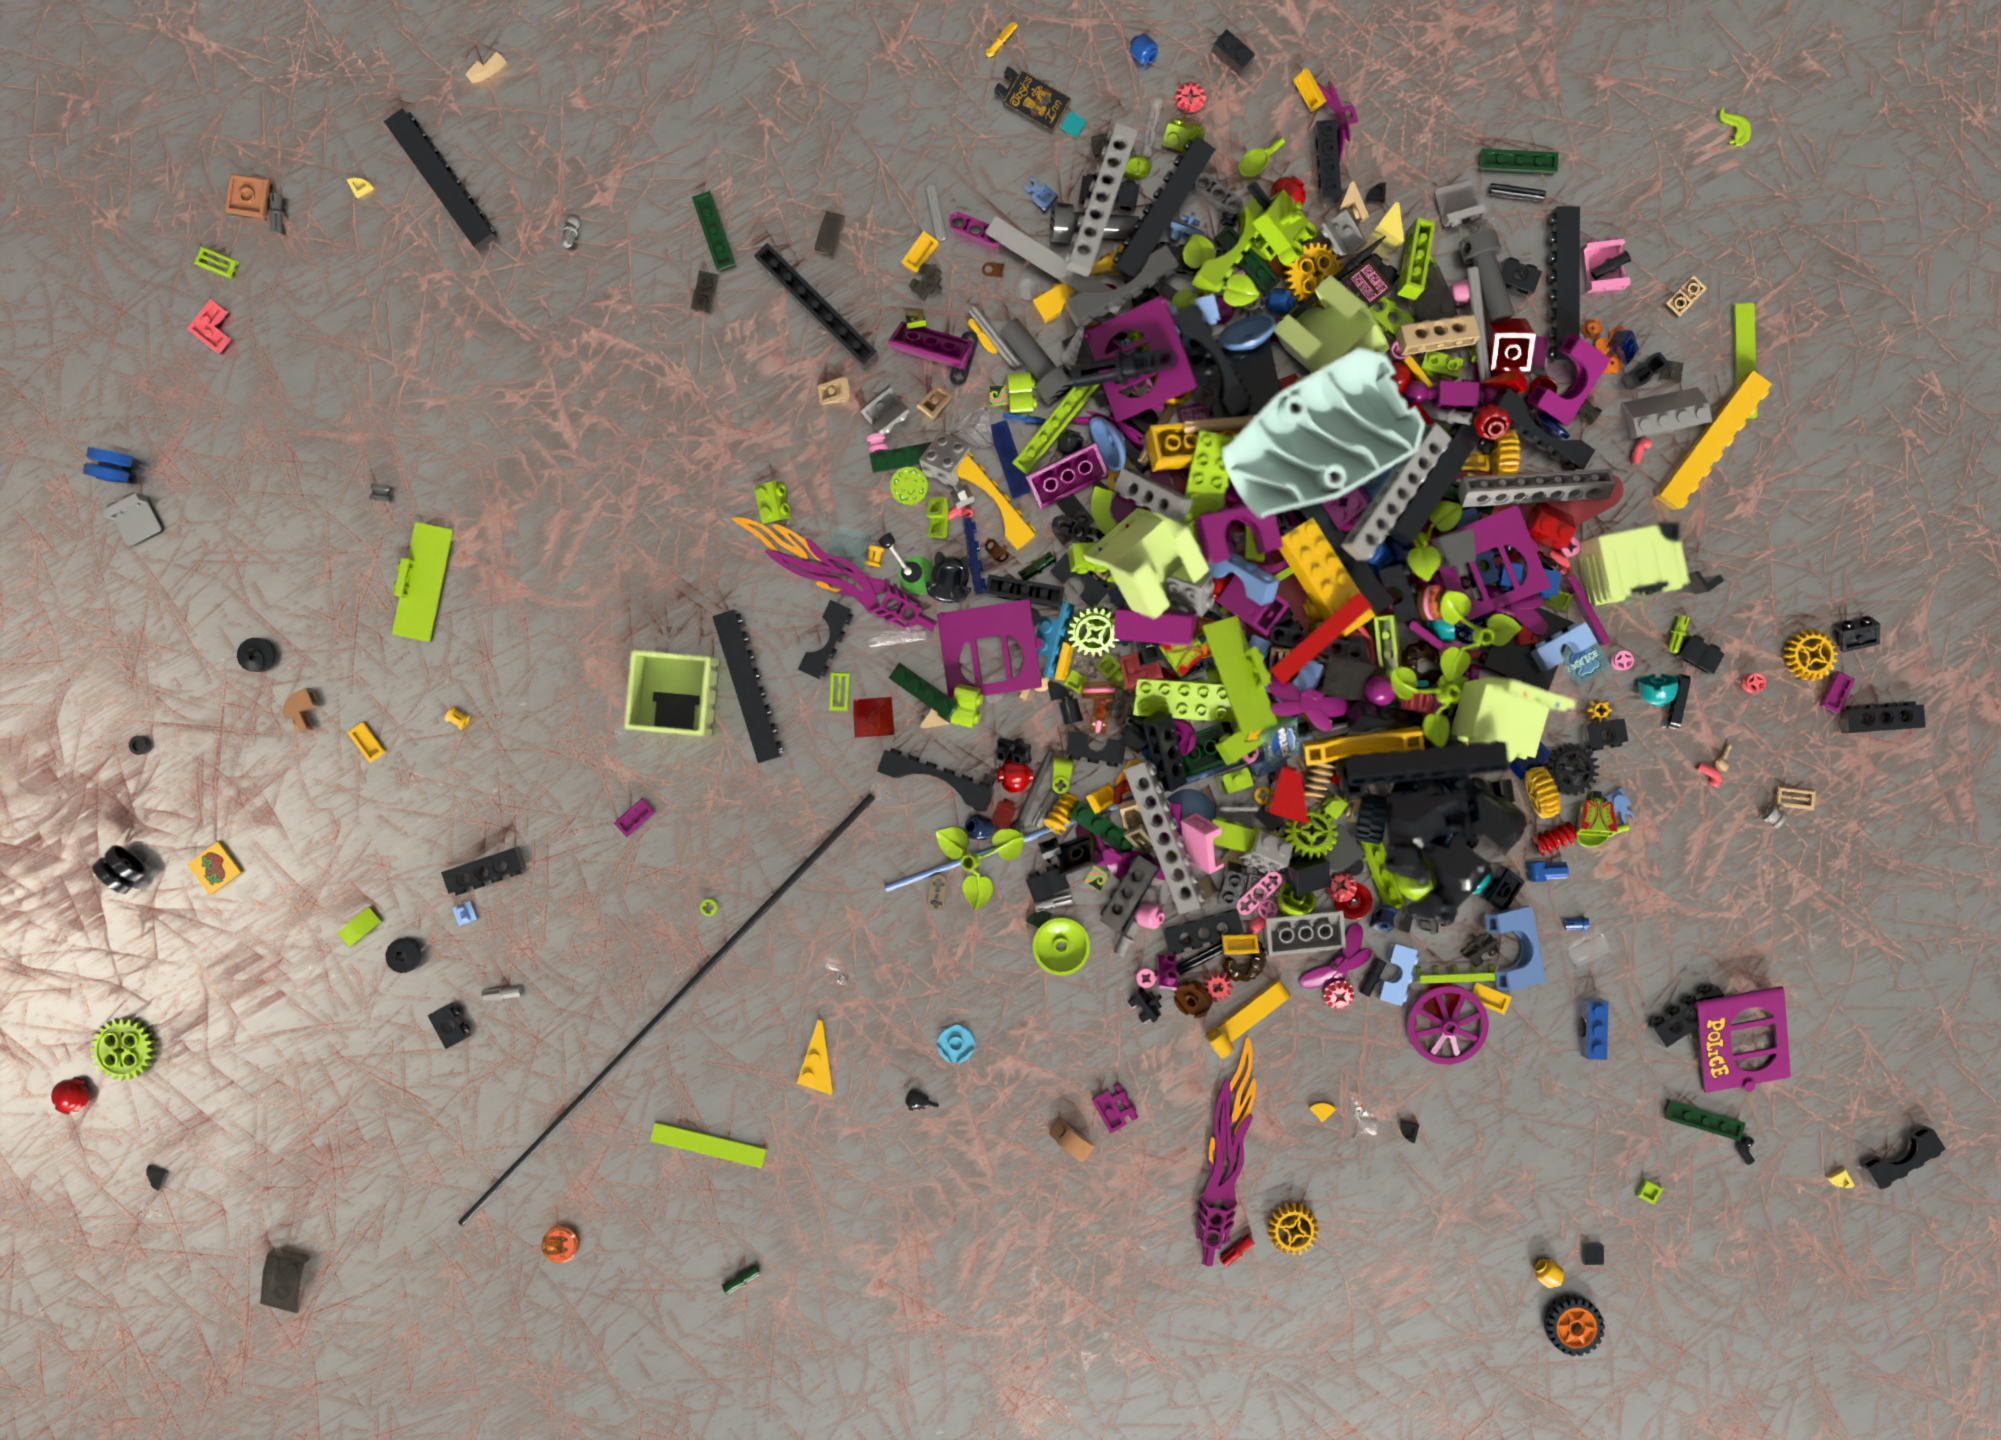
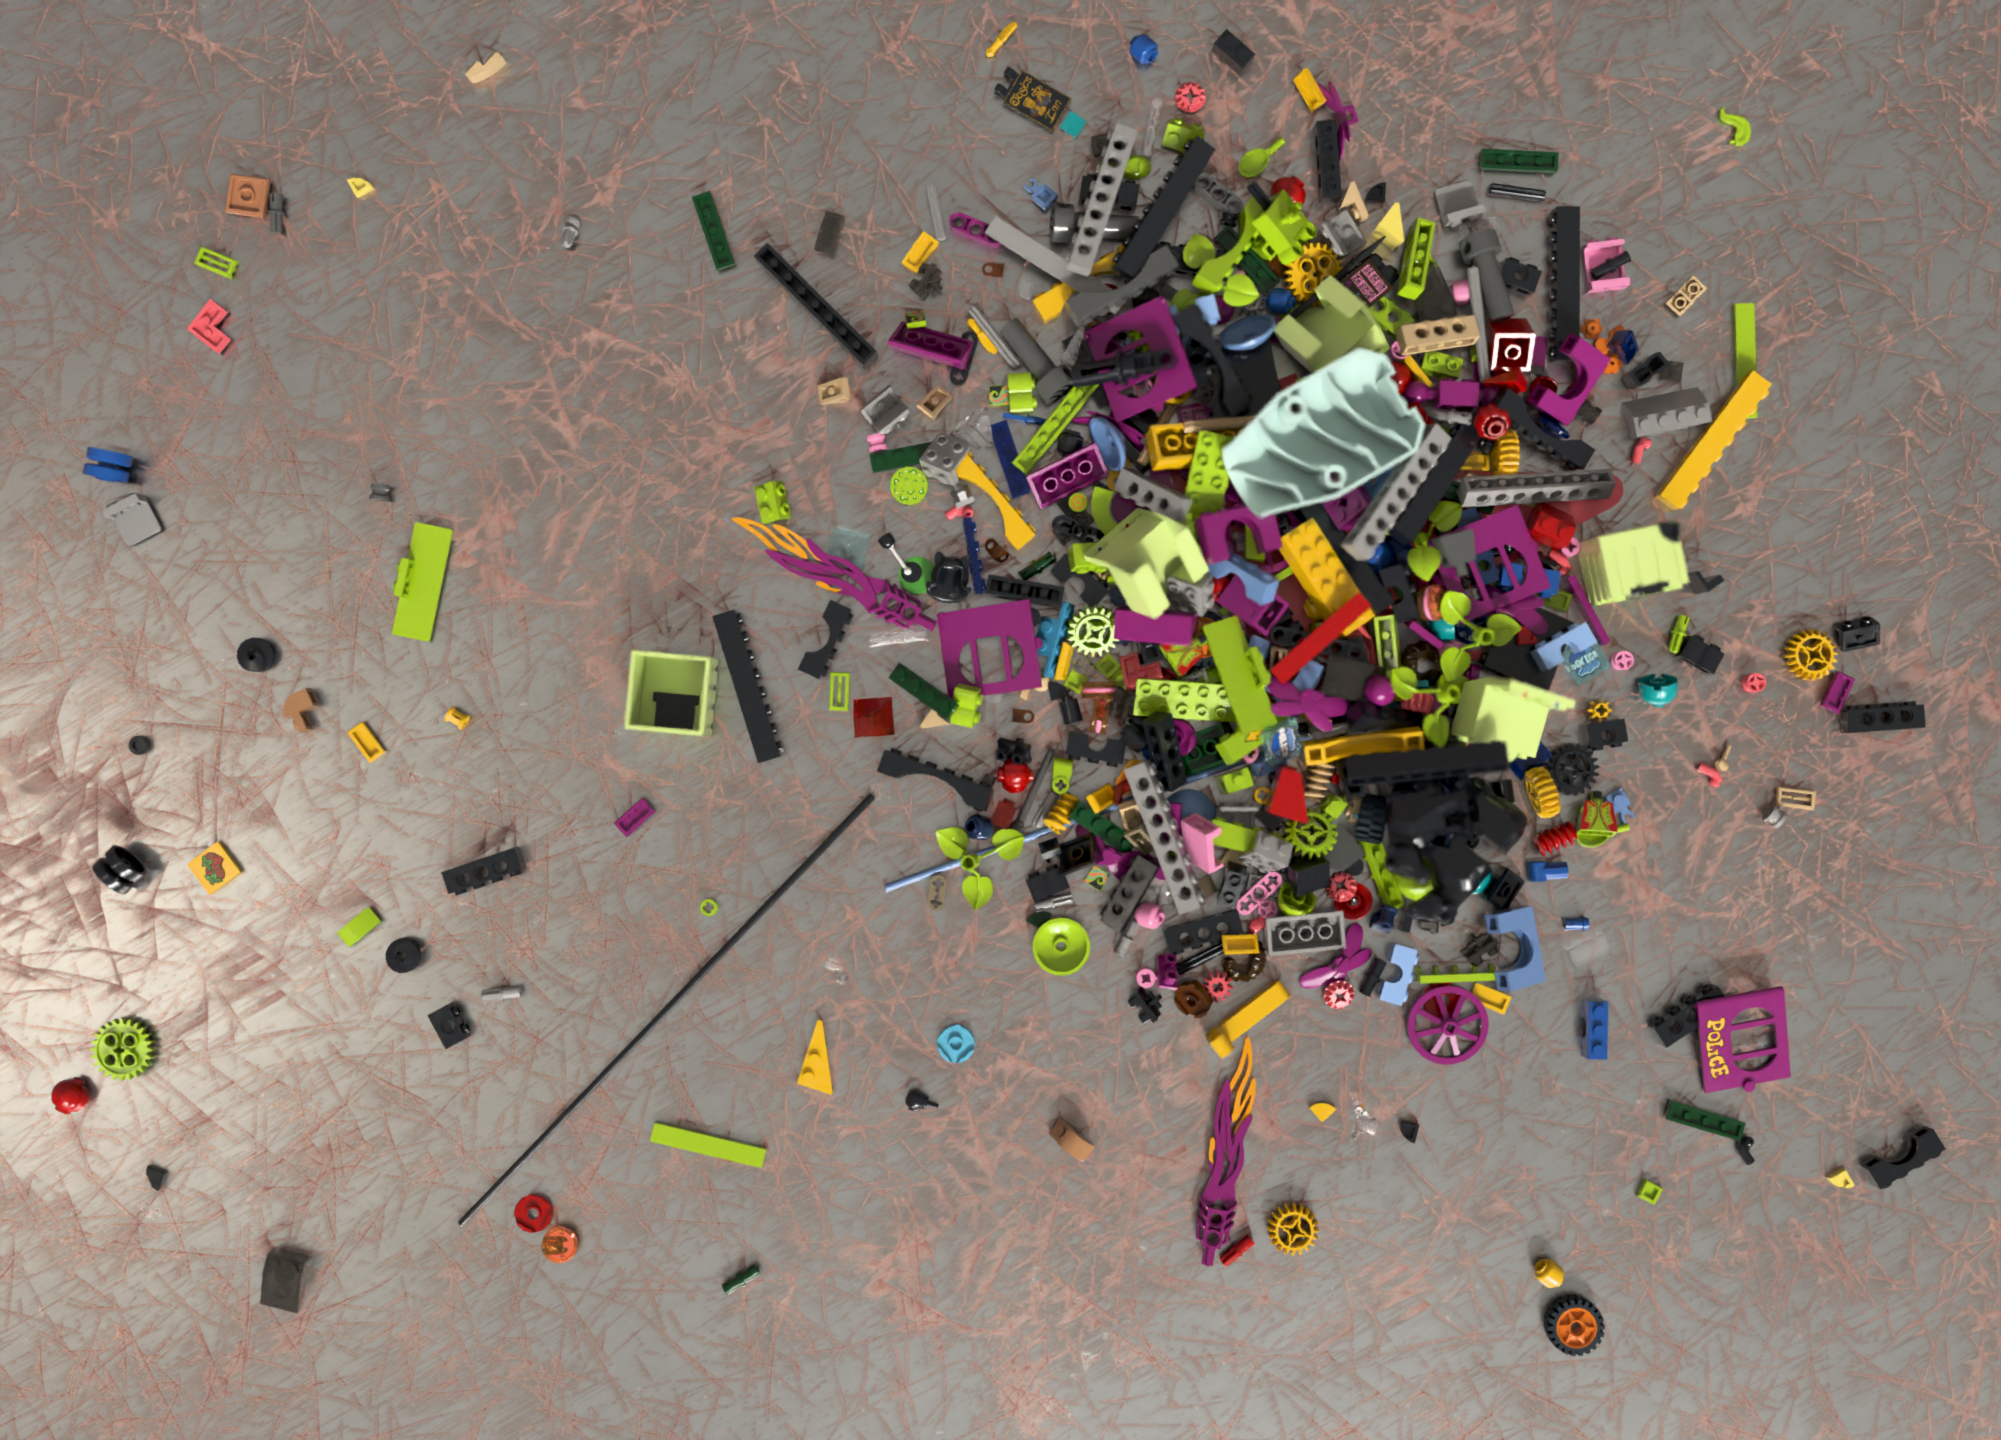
(440, 179): black brick -> none
(465, 913): light blue tile -> none
(544, 1209): none -> red tile
(705, 291): clear smoke slope -> none
(878, 551): yellow bush -> none
(938, 513): lime slope -> none
(1018, 716): none -> reddish brown piece
(1078, 502): none -> lime tile
(1109, 1110): magenta plate -> none
(1178, 228): medium blue hips -> none
(1593, 1254): black tile -> none
(1677, 705): black beam -> none

